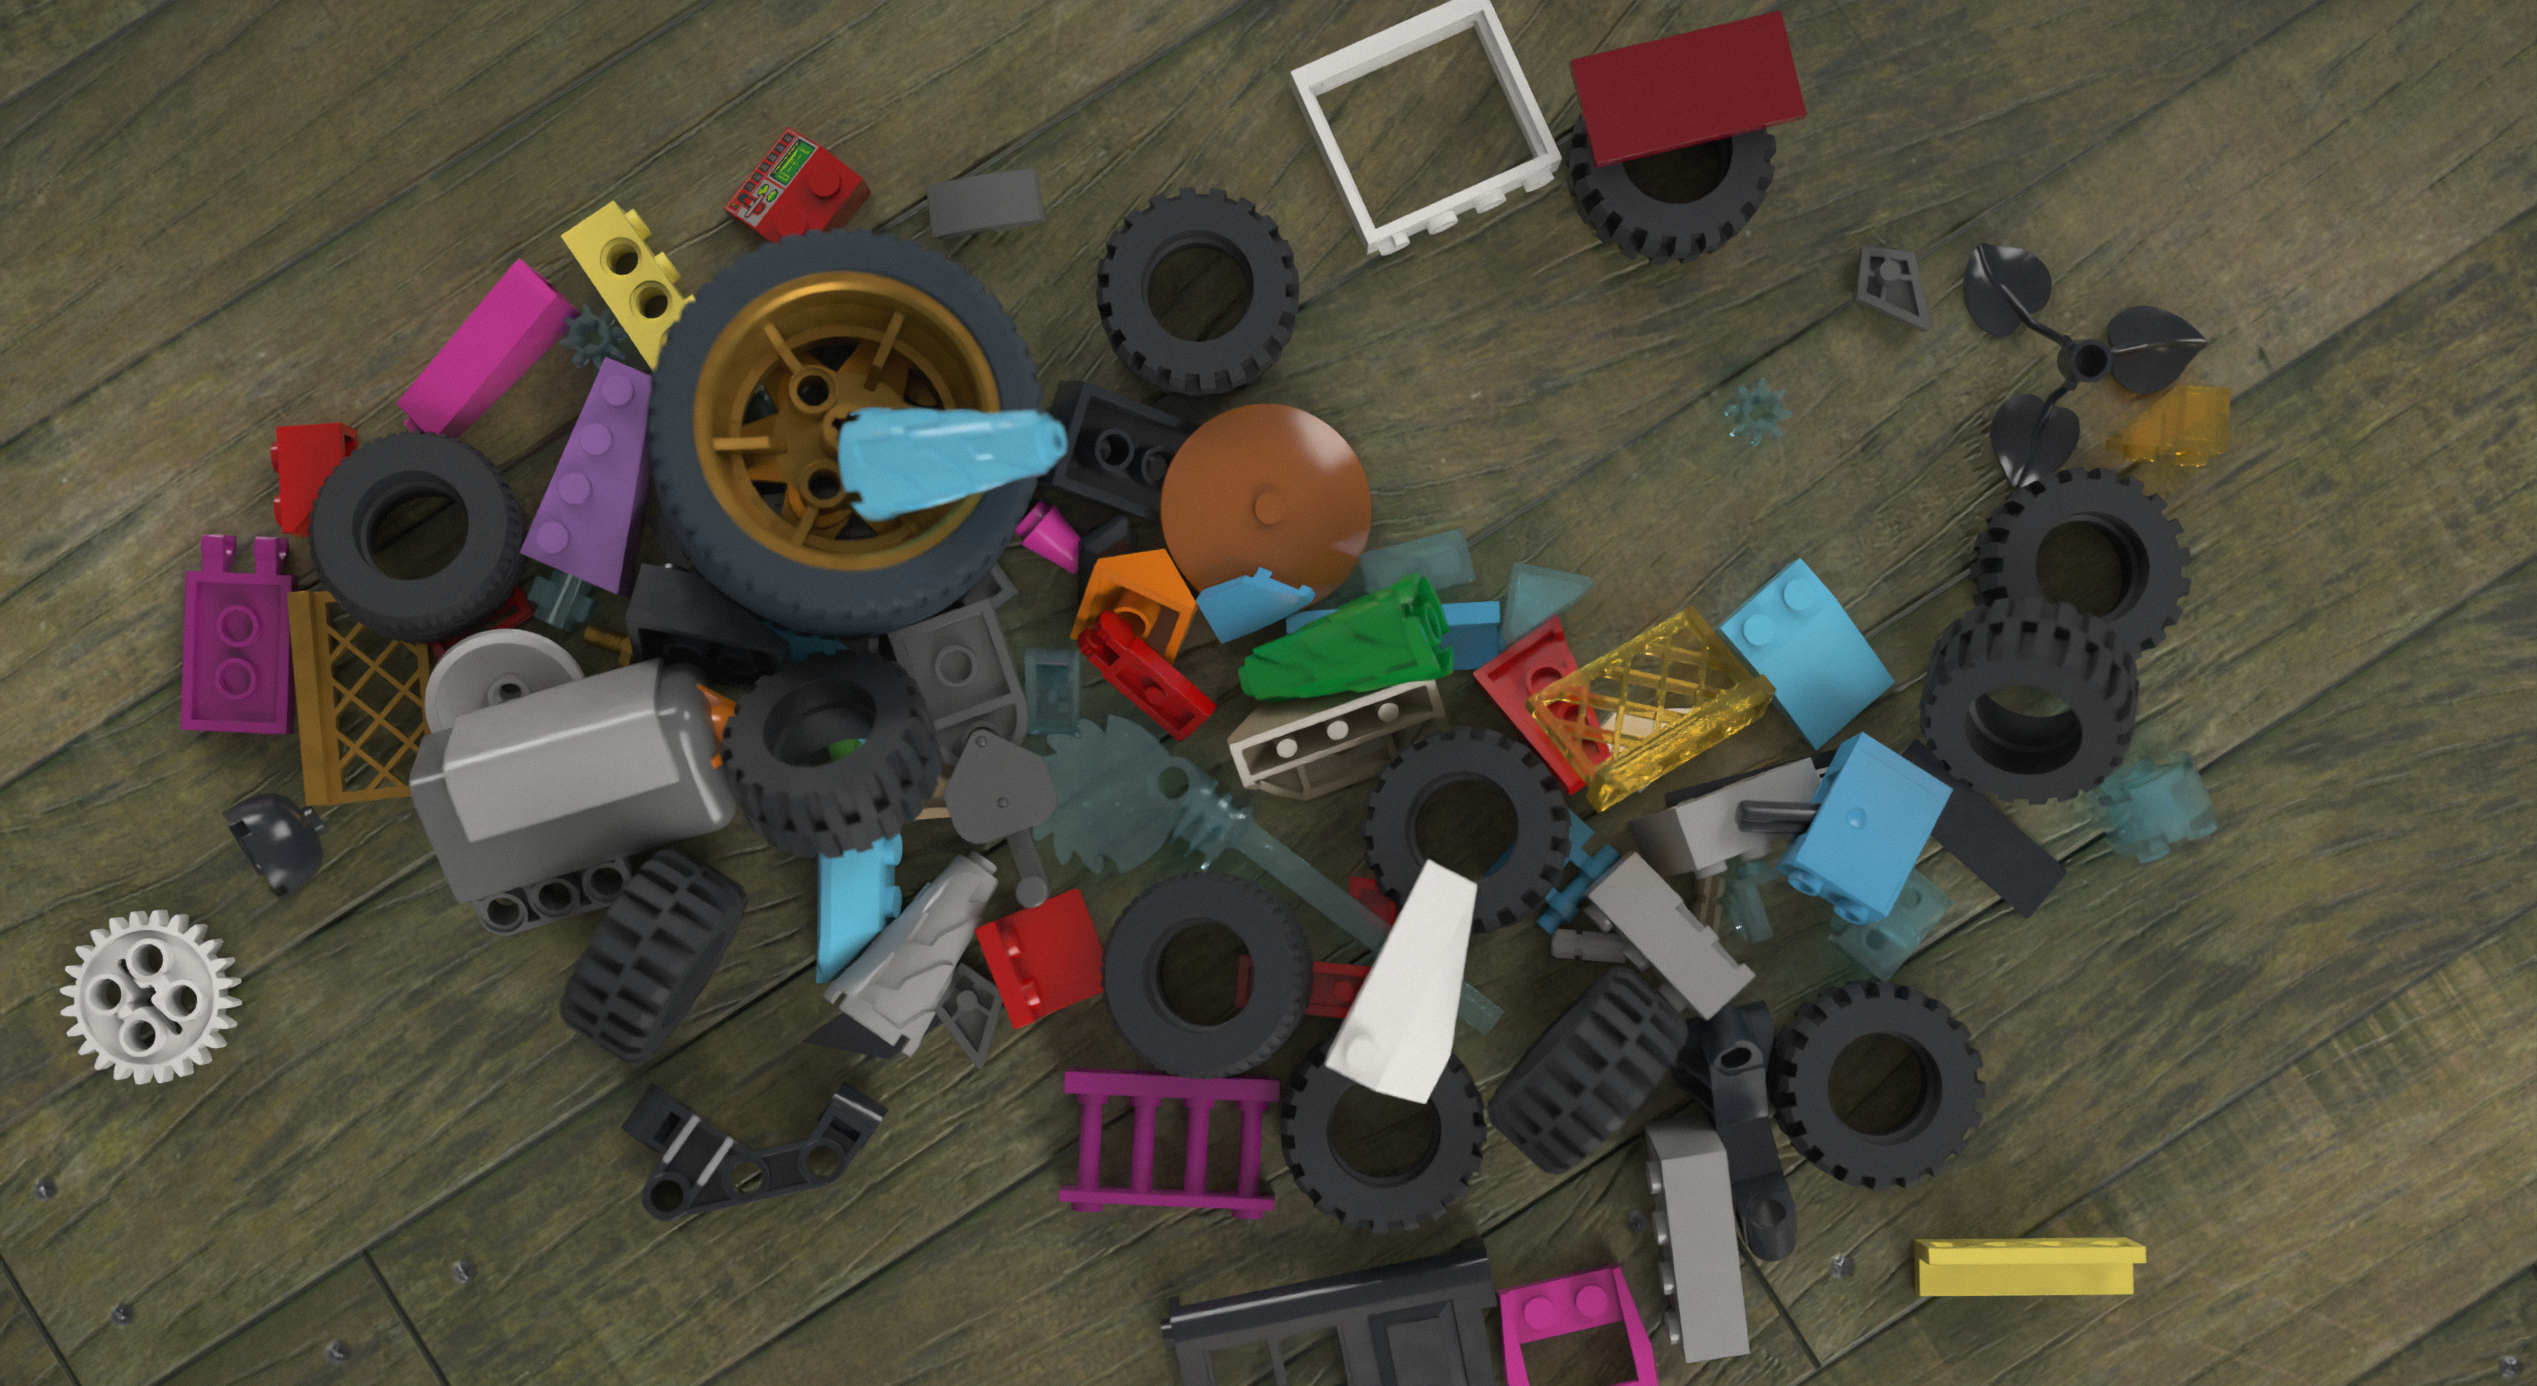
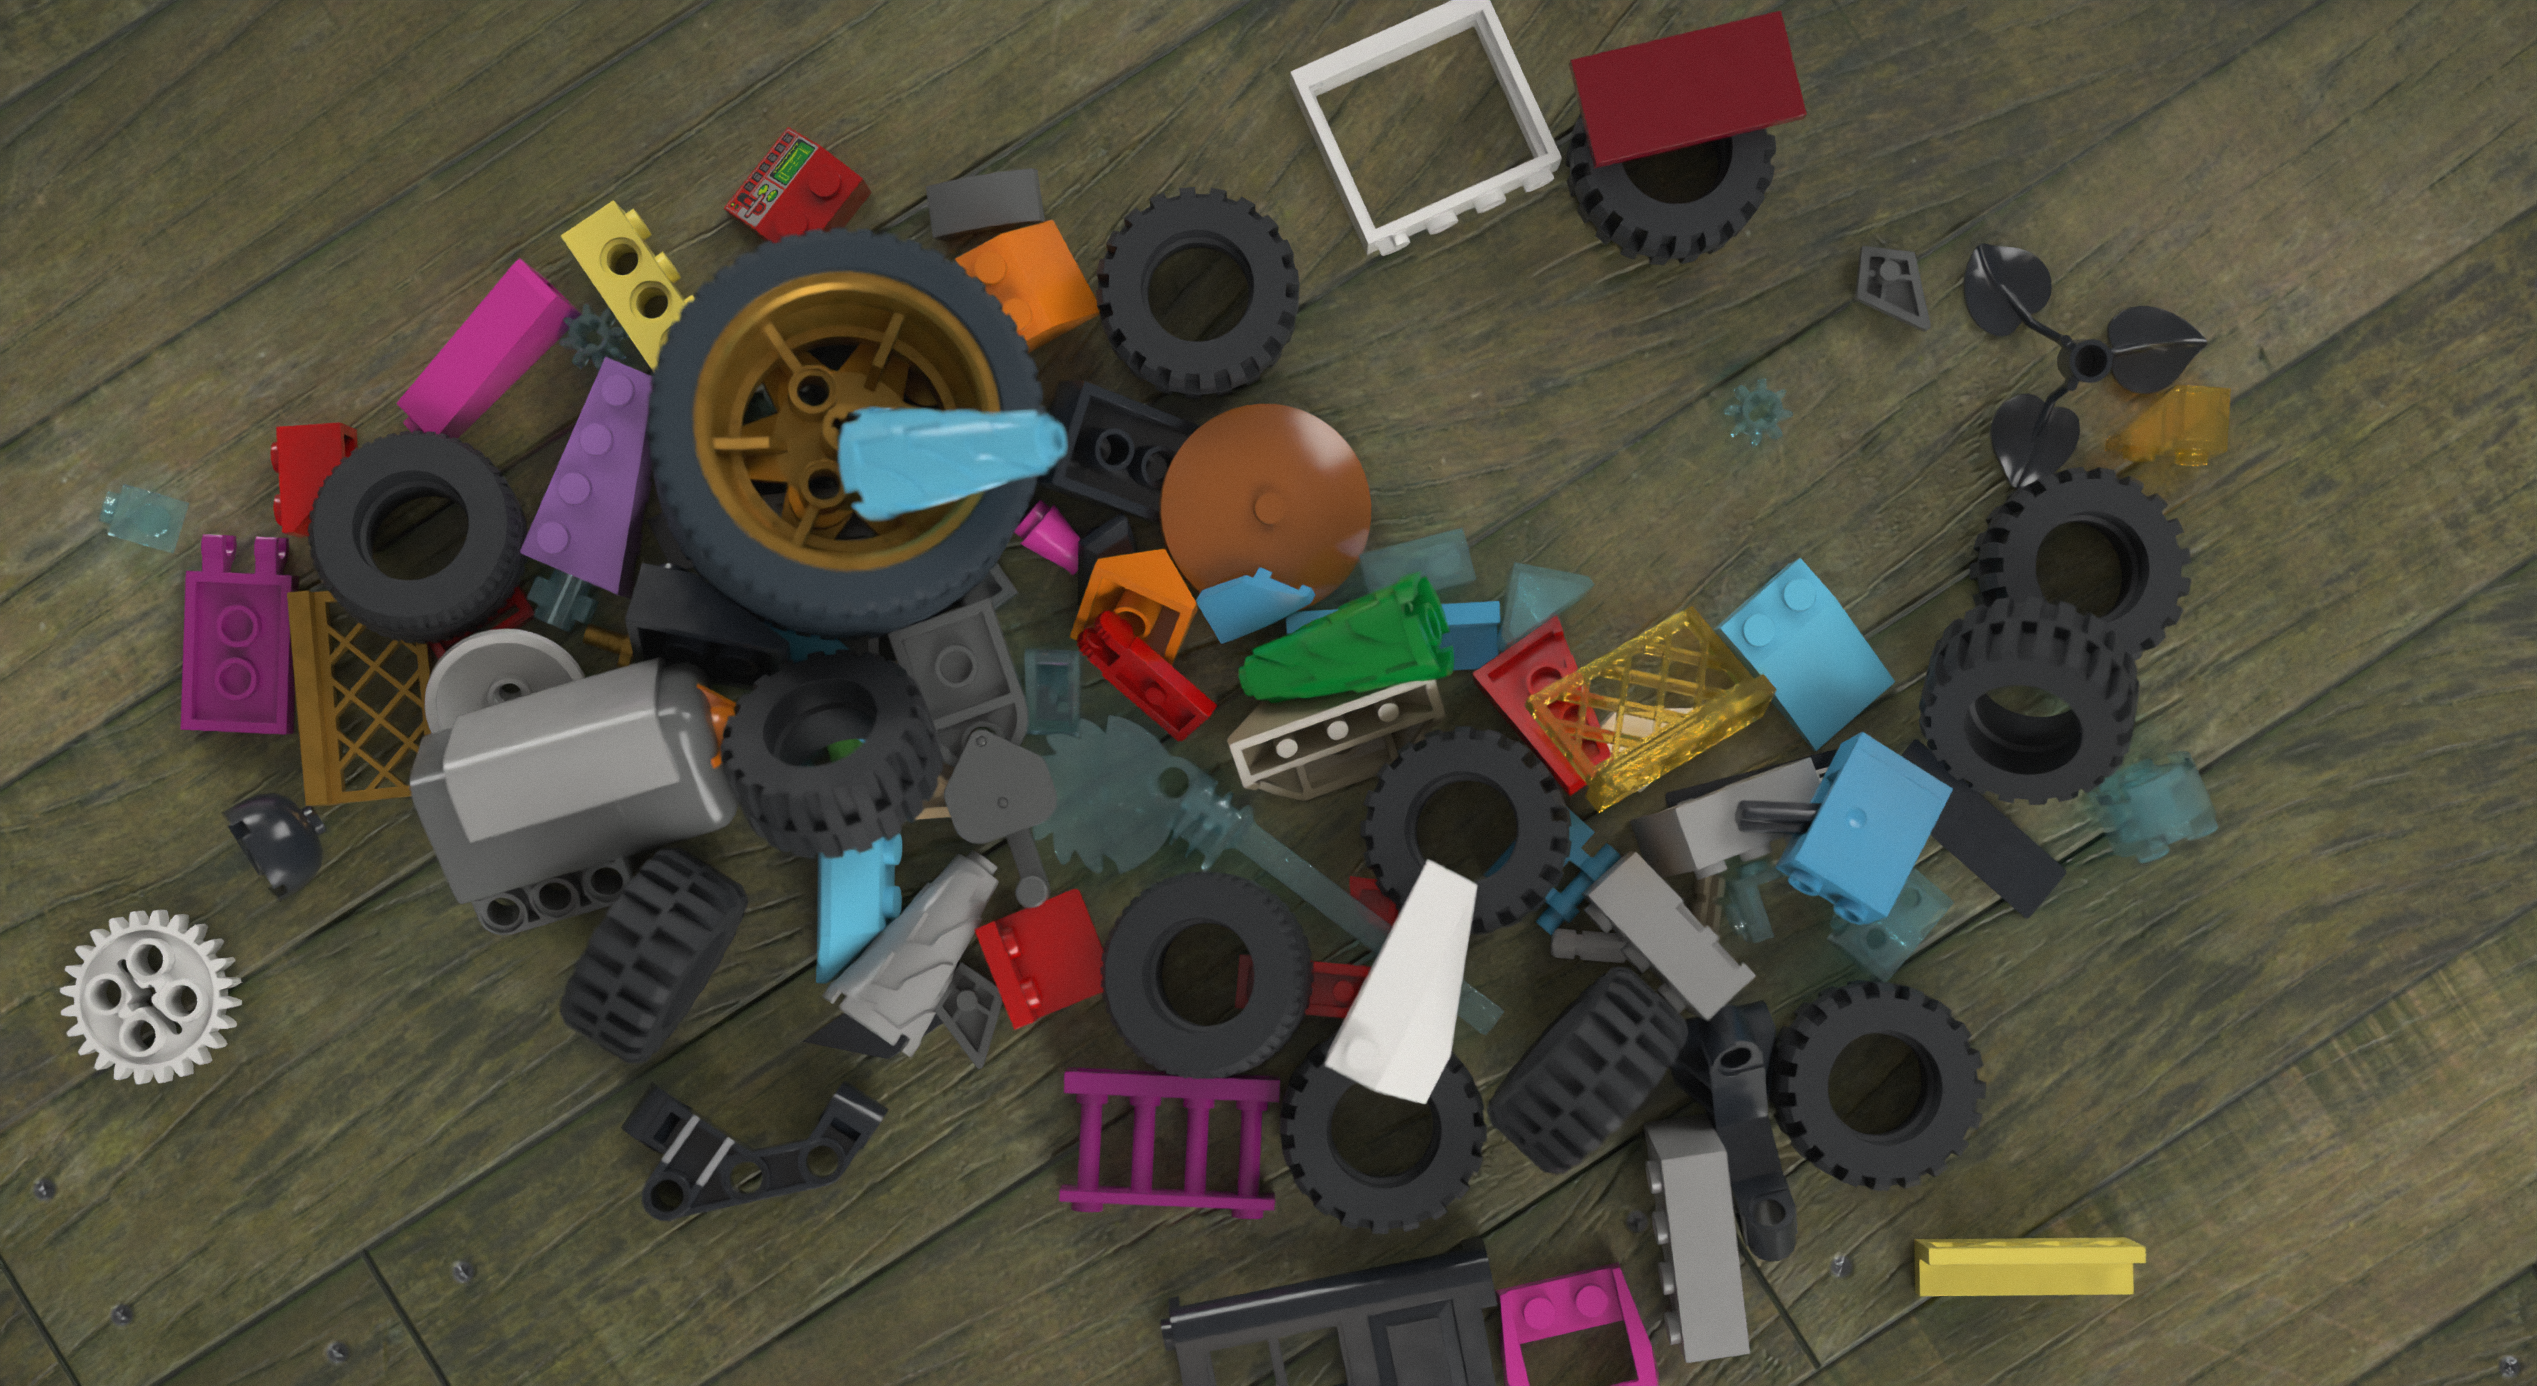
(143, 517): none -> clear light blue bracket
(1034, 281): none -> orange slope

